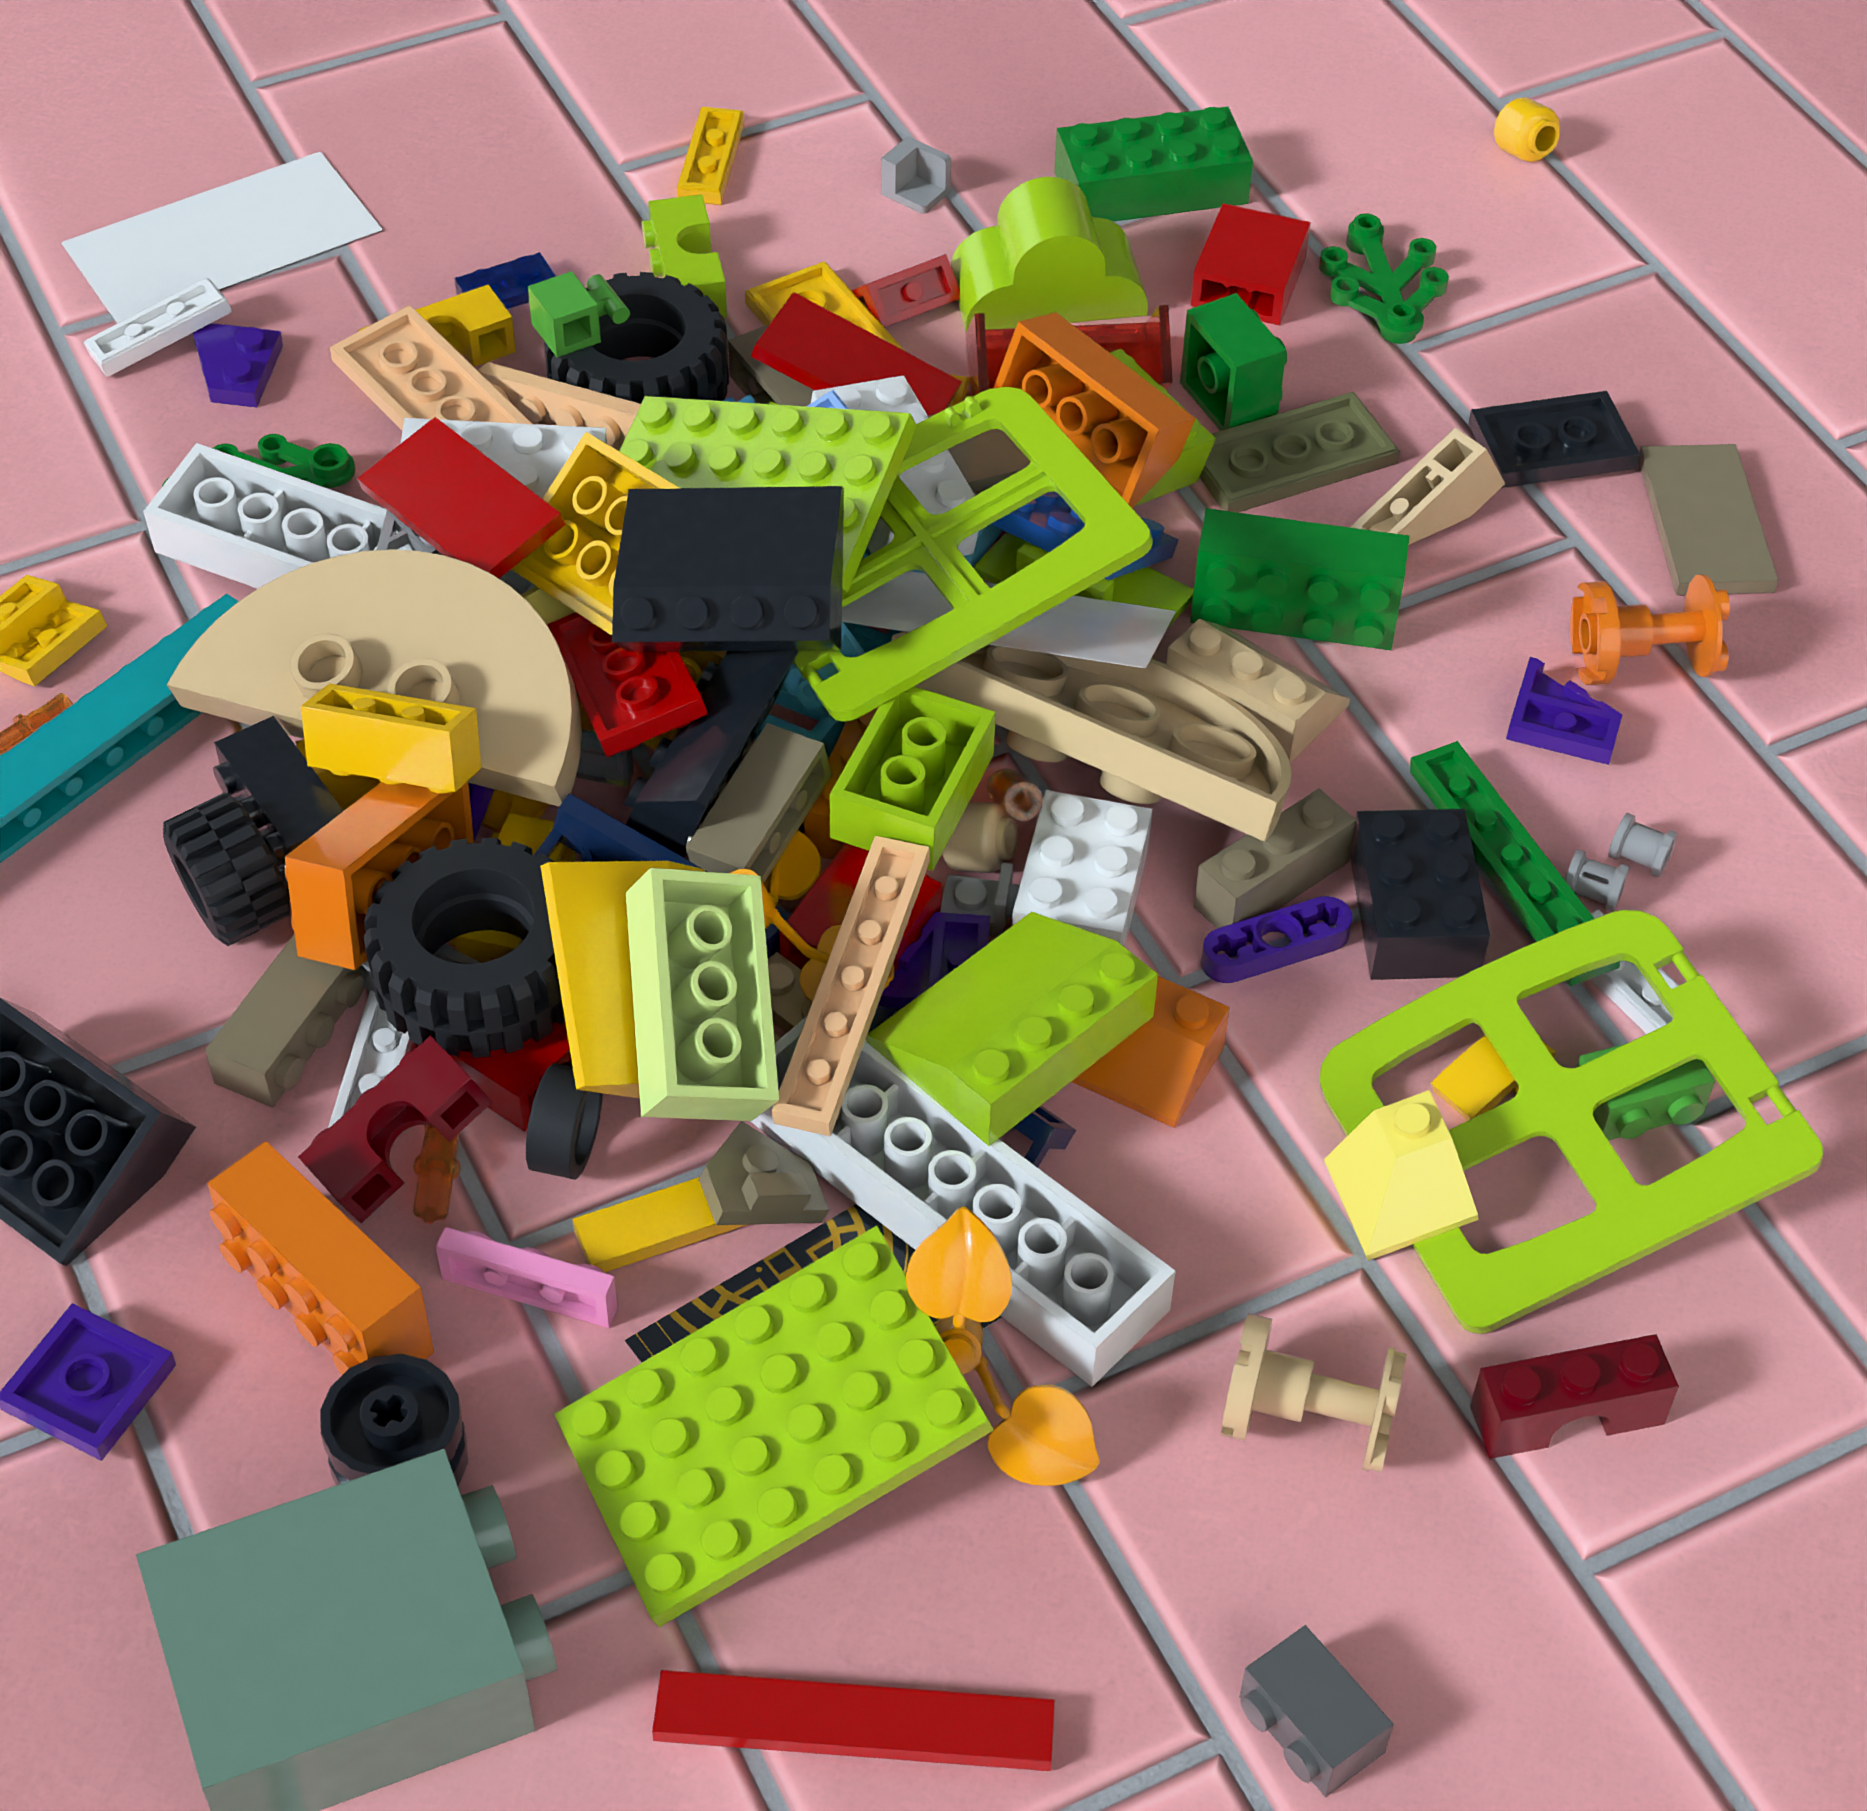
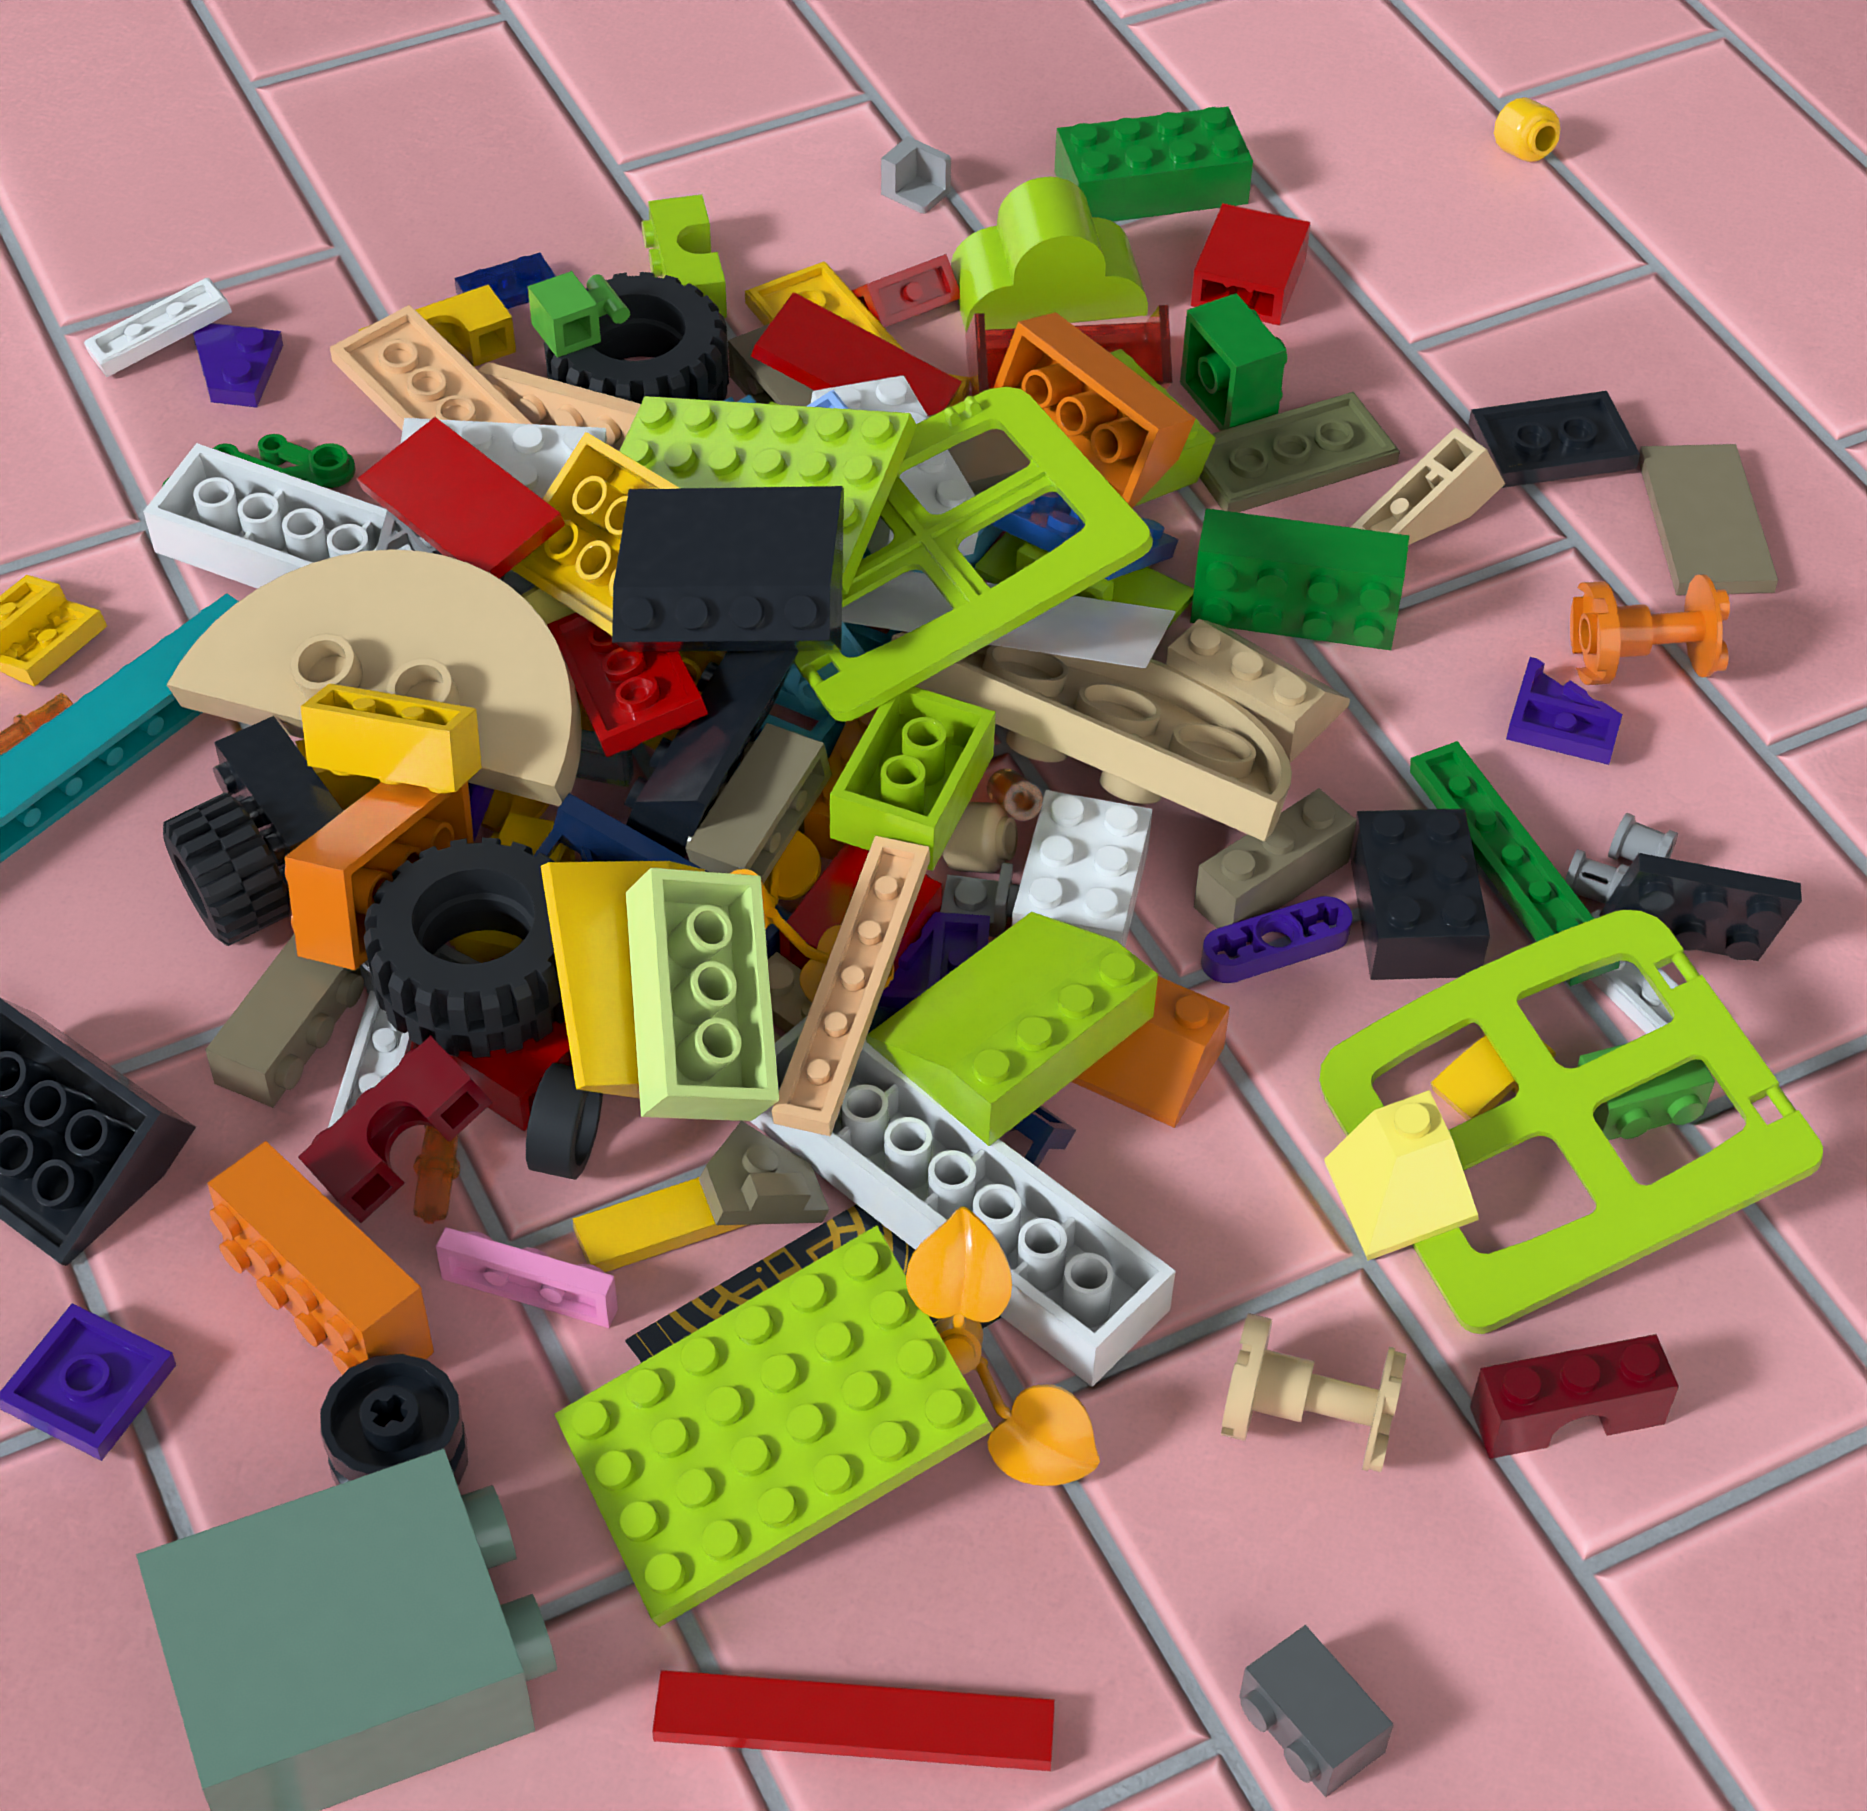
(221, 235): white sticker -> none
(711, 154): yellow tile -> none
(1396, 318): green plant -> none
(1708, 905): none -> black plate

